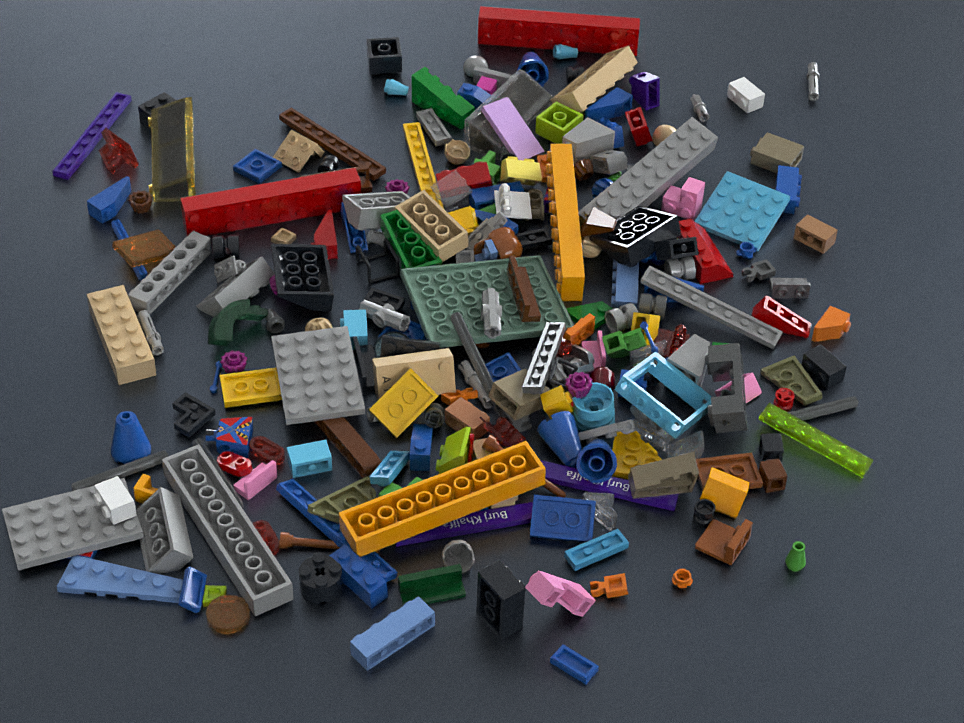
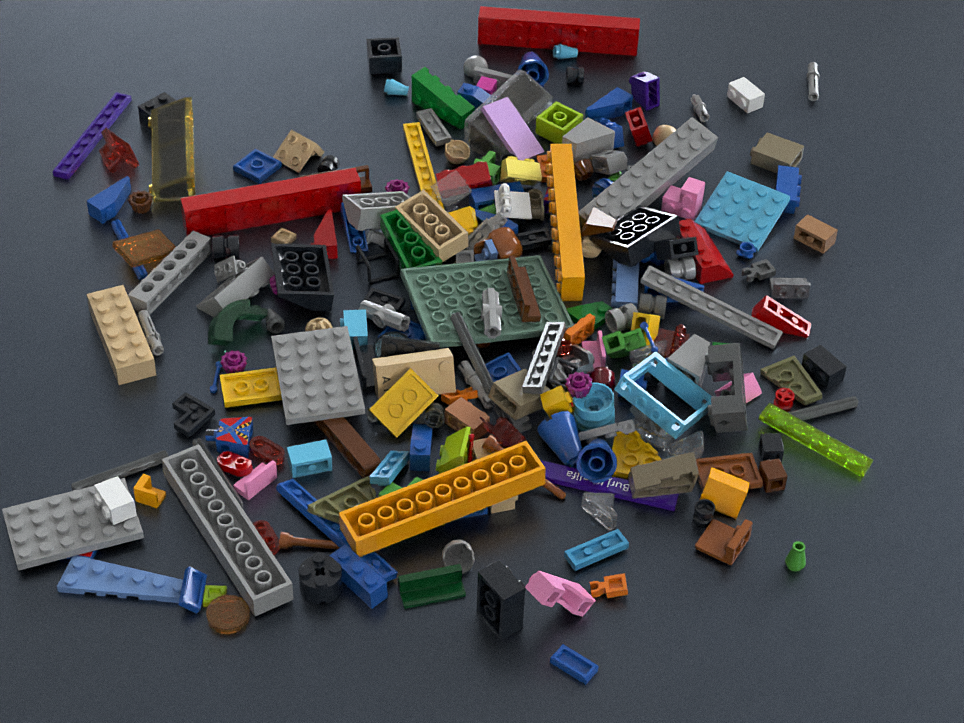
(129, 439): blue cone -> none
(165, 533): light grey slope -> none
(331, 142): reddish brown plate -> none
(392, 633): medium blue brick -> none
(477, 522): dark purple tile -> none
(562, 518): blue plate -> none
(596, 79): tan brick -> none
(682, 578): orange plate -> none
(831, 325): orange slope -> none

